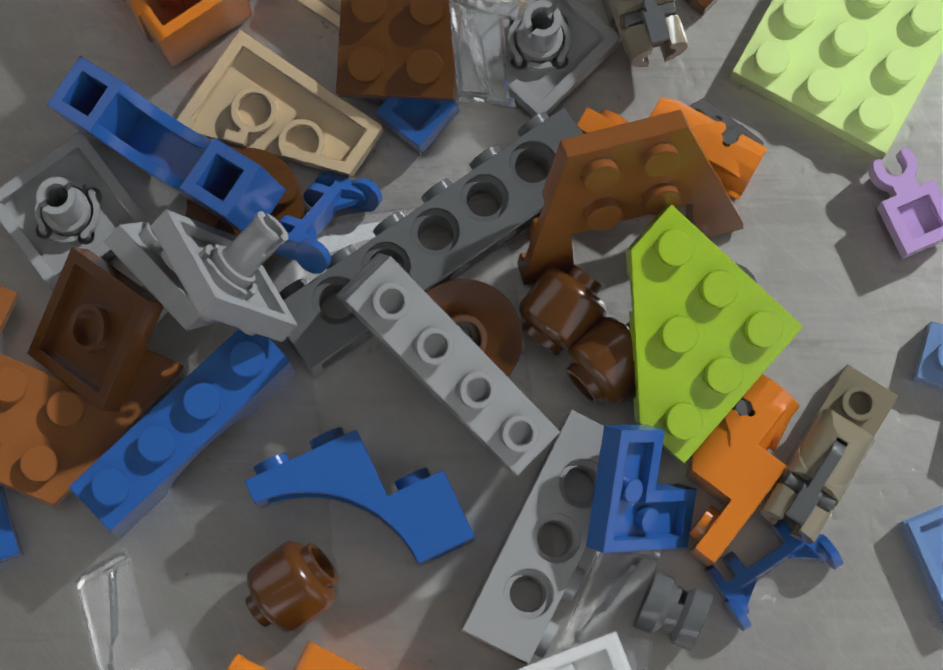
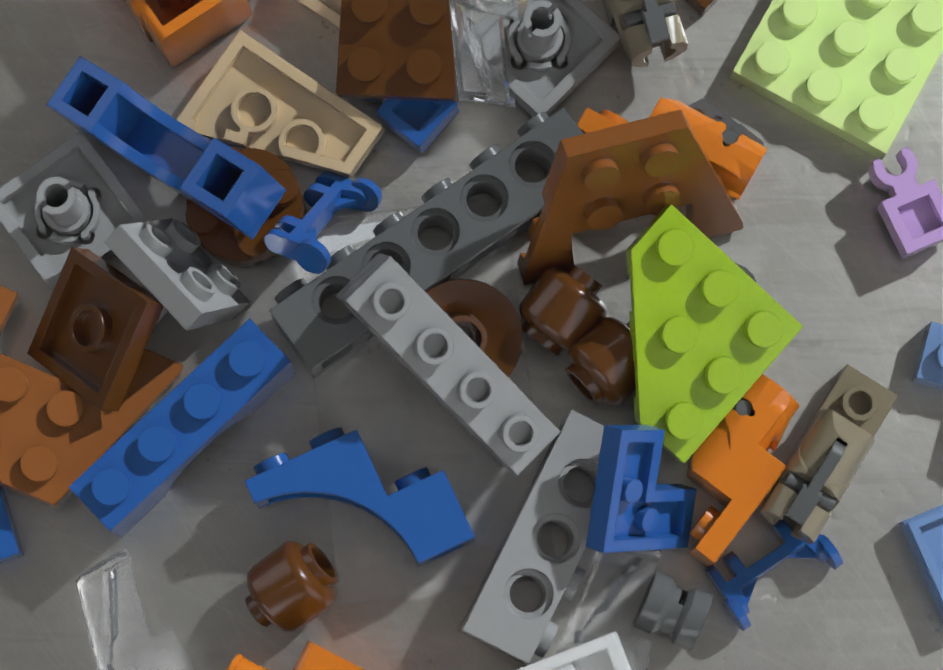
(226, 272): light grey plate -> none

